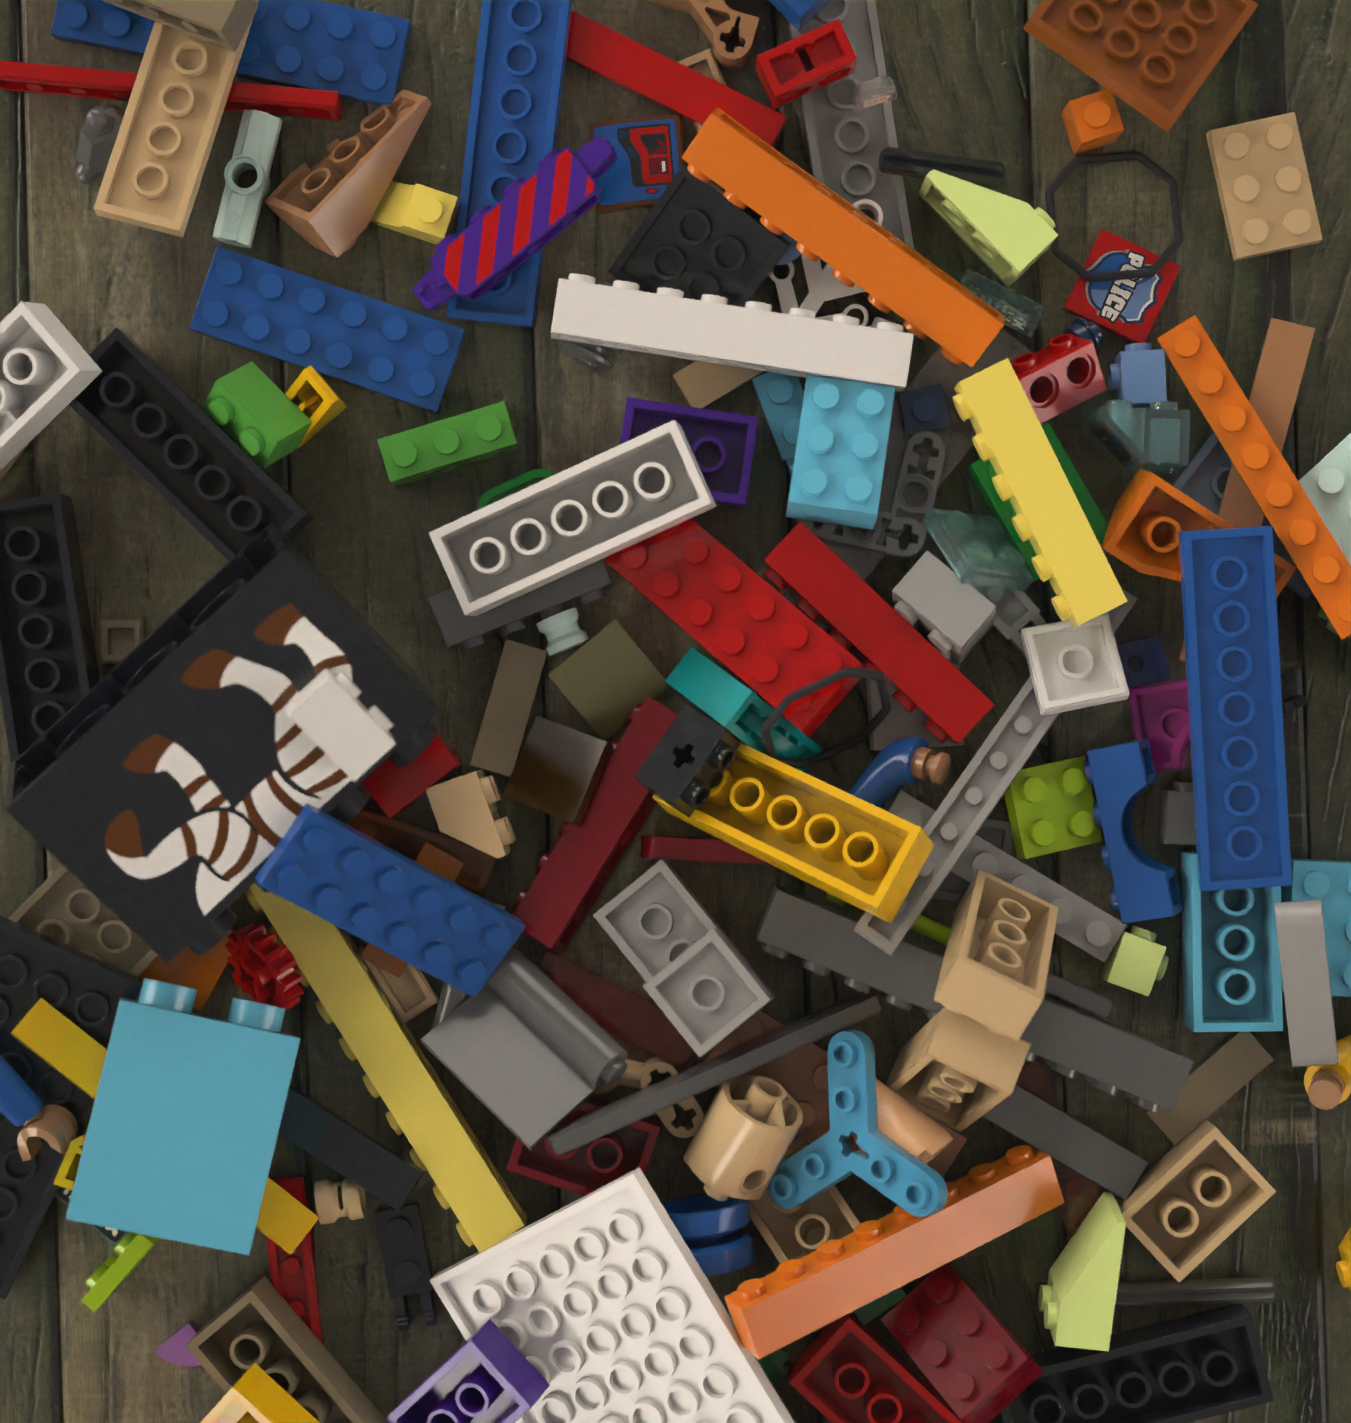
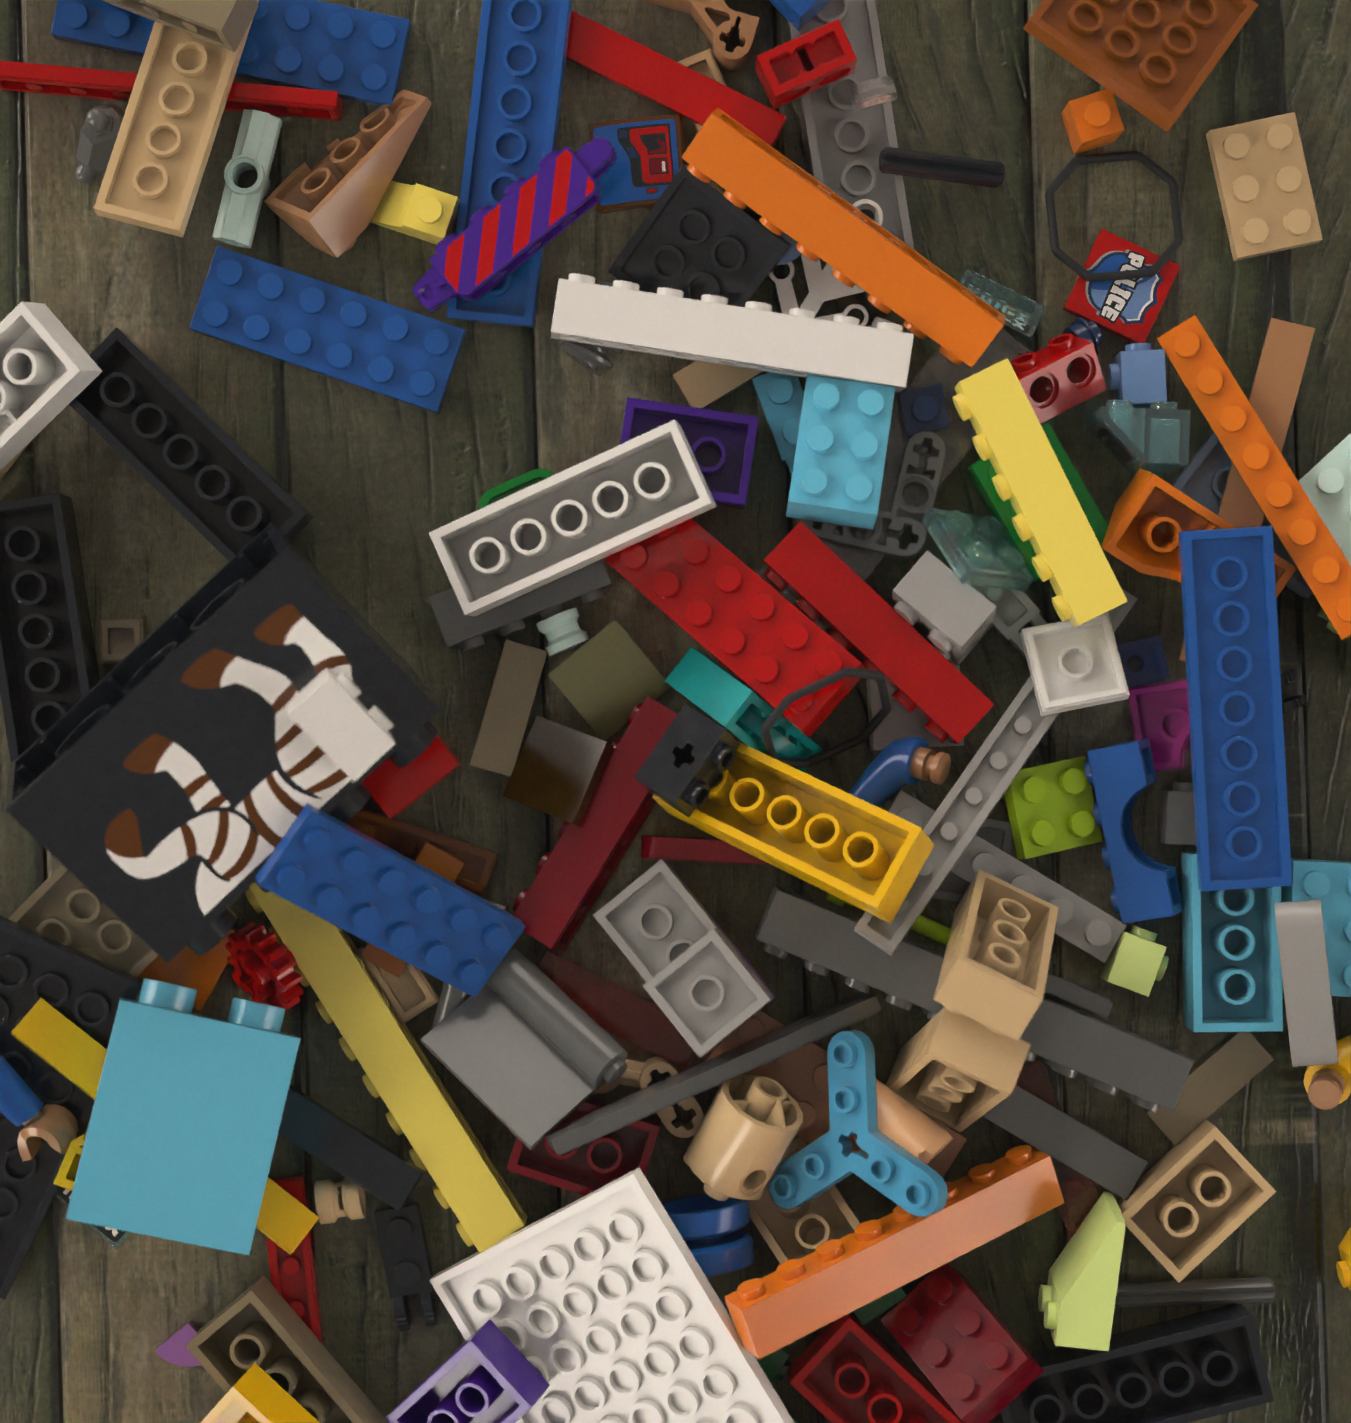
(116, 1269): lime plate -> none
(256, 414): bright green brick -> none
(315, 400): yellow slope -> none
(448, 444): bright green brick -> none
(469, 813): tan slope -> none
(994, 226): yellowish green slope -> none

